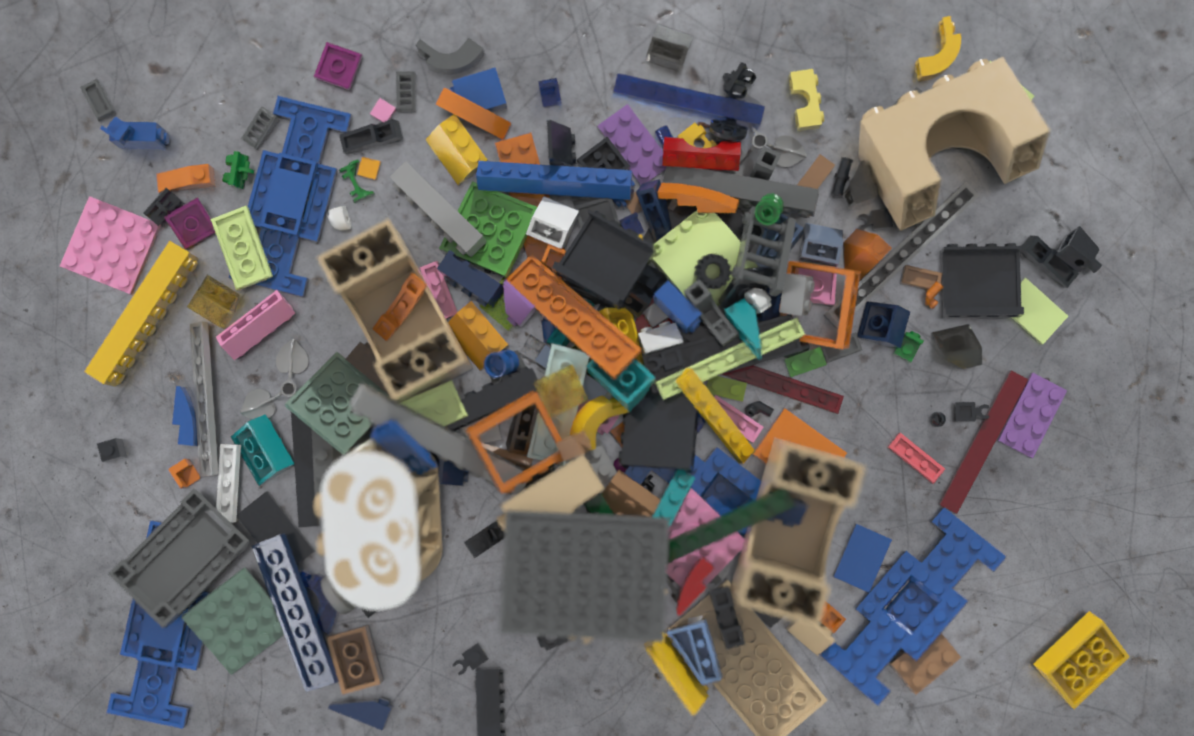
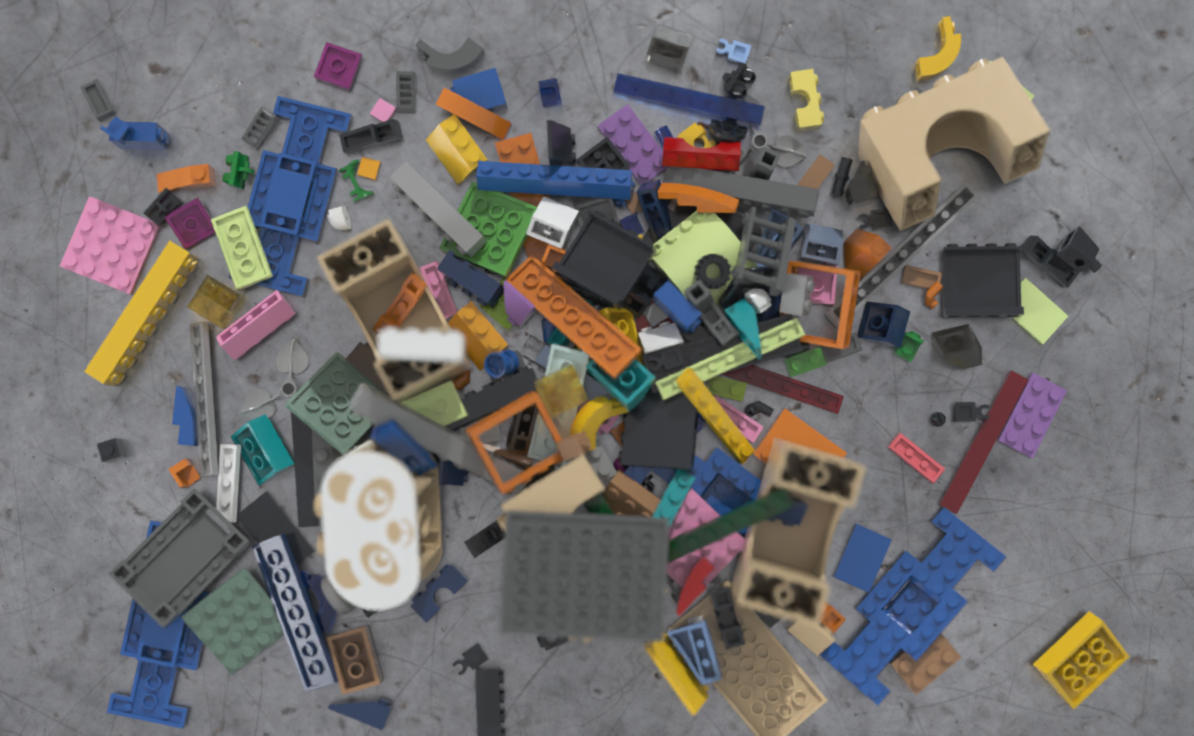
(422, 346): none -> white brick
(426, 604): none -> dark blue arch
(462, 381): none -> orange arm
(737, 52): none -> light blue plate
(769, 209): green wheel -> none

